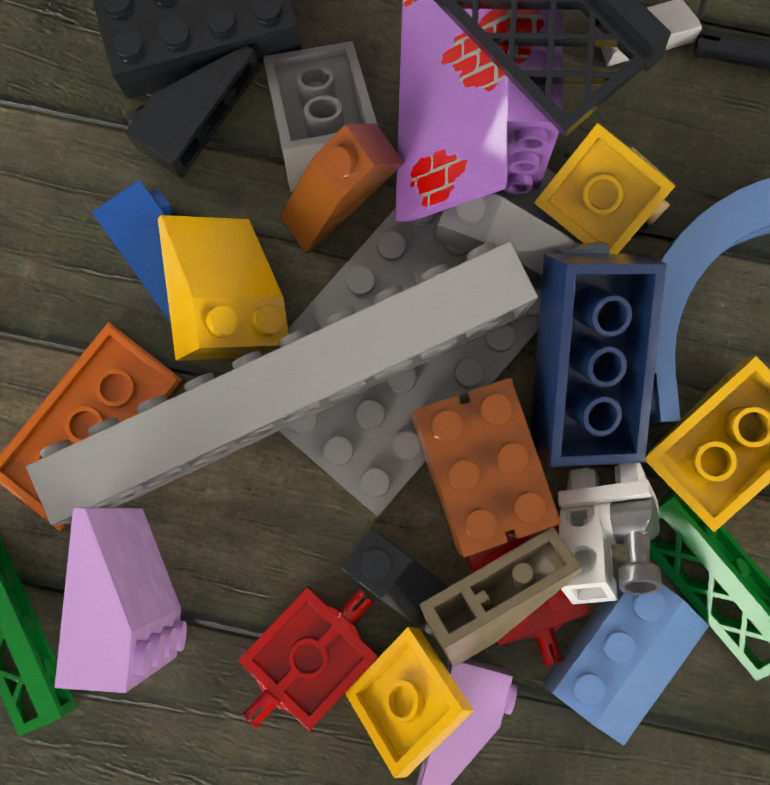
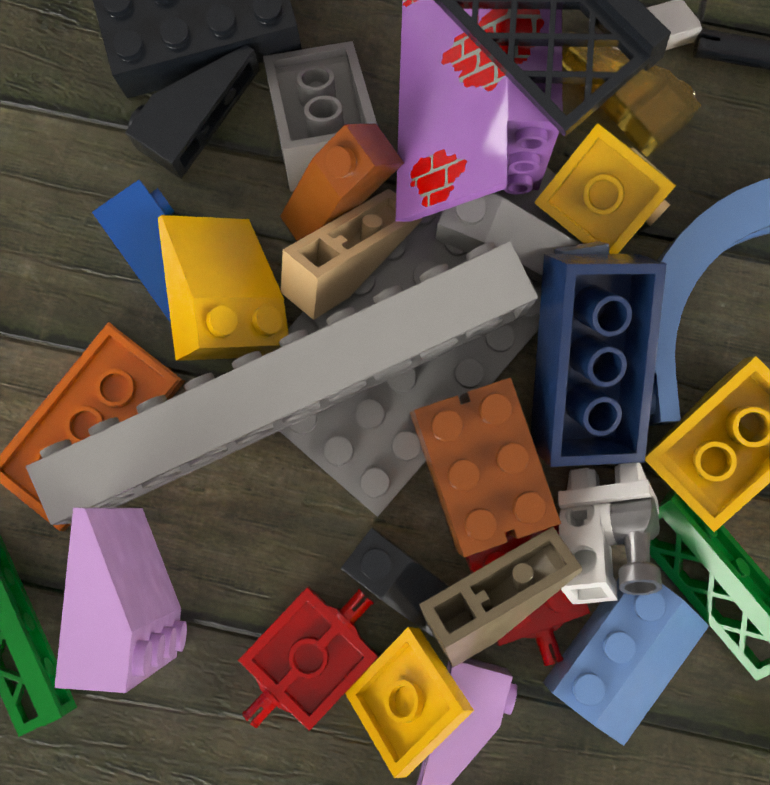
(342, 255): none -> tan slope
(646, 107): none -> clear yellow slope

